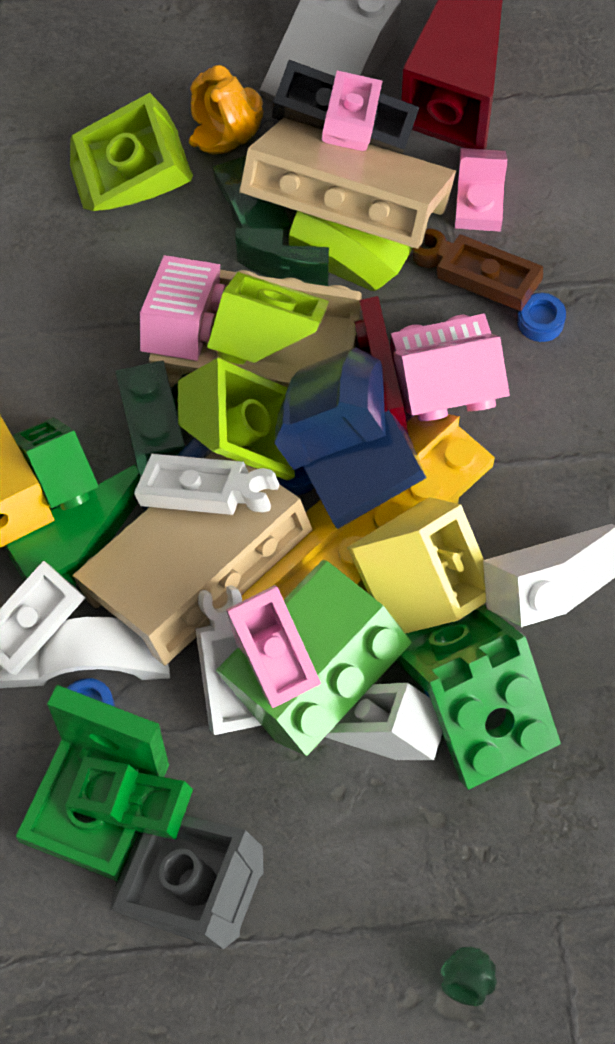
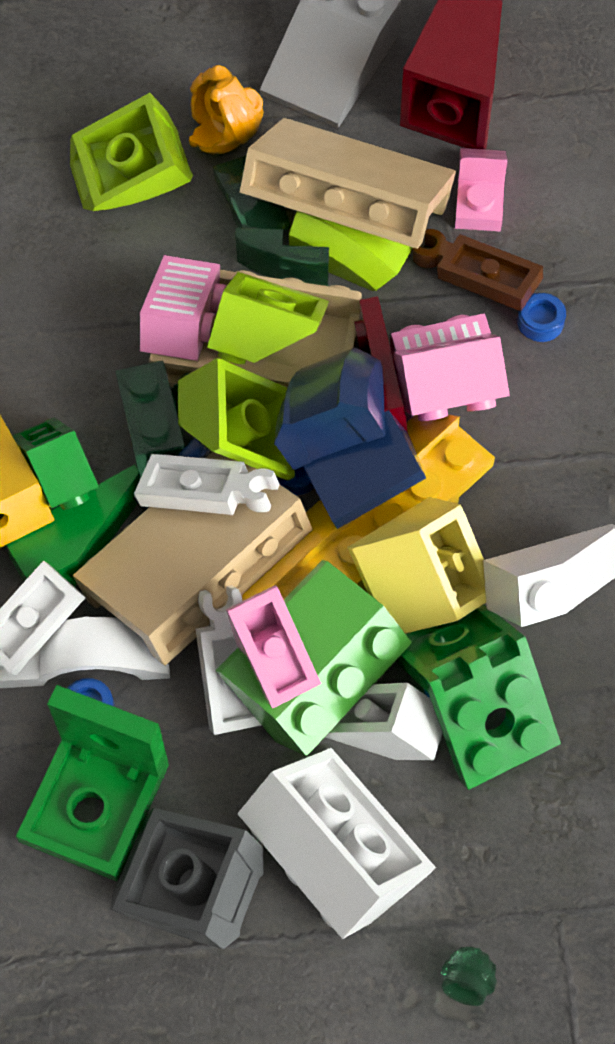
(129, 798): green slope -> none
(306, 97): black brick -> none
(334, 841): none -> white slope
(351, 111): bright pink slope -> none

